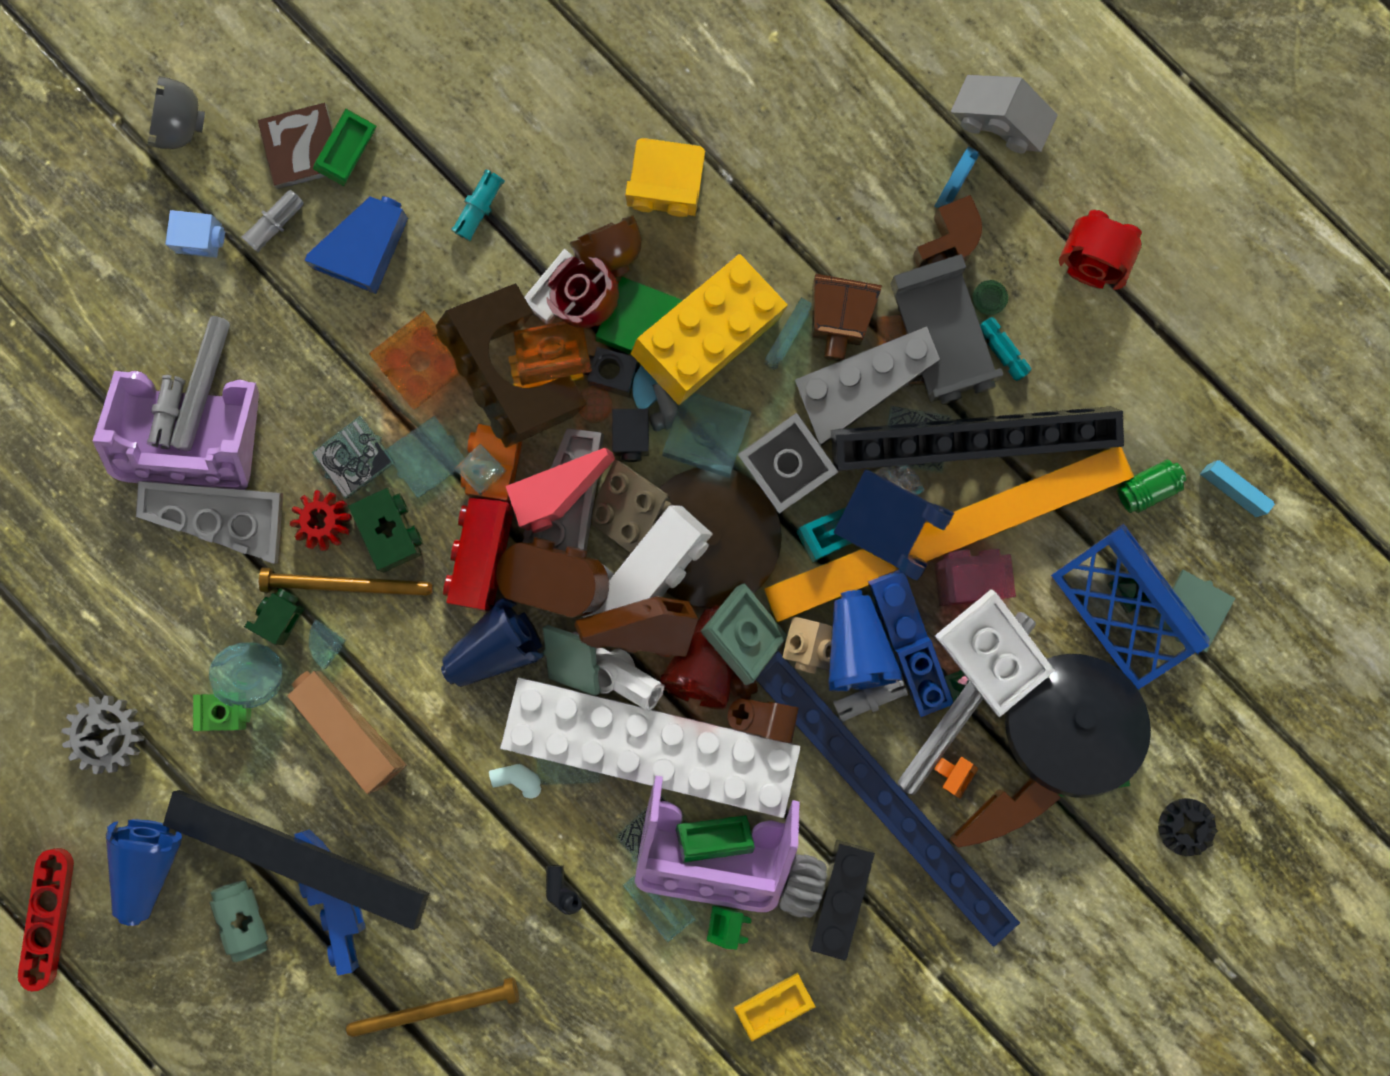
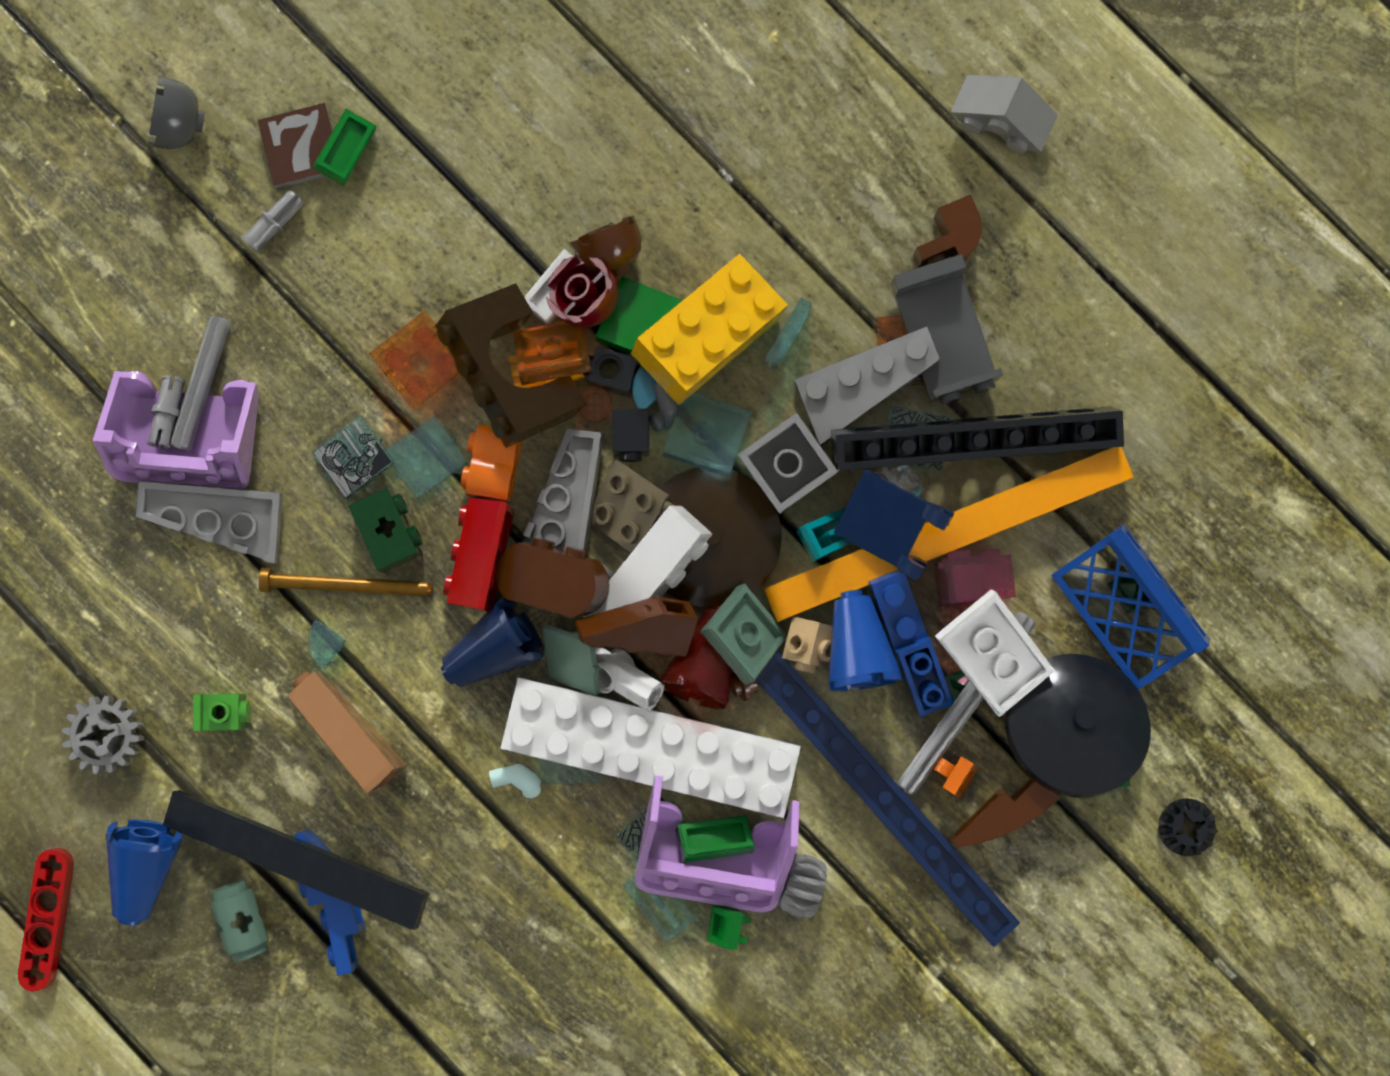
(194, 234): light blue brick -> none
(246, 675): clear light blue tile -> none
(276, 617): dark green brick -> none
(308, 520): red gear -> none
(361, 244): blue slope -> none
(477, 205): teal pin -> none
(480, 469): clear light blue tile -> none
(507, 992): pearl gold bar -> none
(553, 492): coral slope -> none
(558, 893): black arm -> none
(665, 177): yellow bracket -> none
(764, 719): reddish brown piece -> none
(774, 1007): yellow plate -> none
(841, 312): reddish brown torso -> none
(841, 900): black brick -> none
(868, 700): light grey pin -> none
(958, 177): dark azure tile -> none
(990, 297): clear green plate -> none
(1005, 349): teal axle -> none
(1101, 250): red brick -> none
(1152, 486): green head -> none
(1203, 601): sand green piece -> none
(1237, 488): medium azure tile -> none

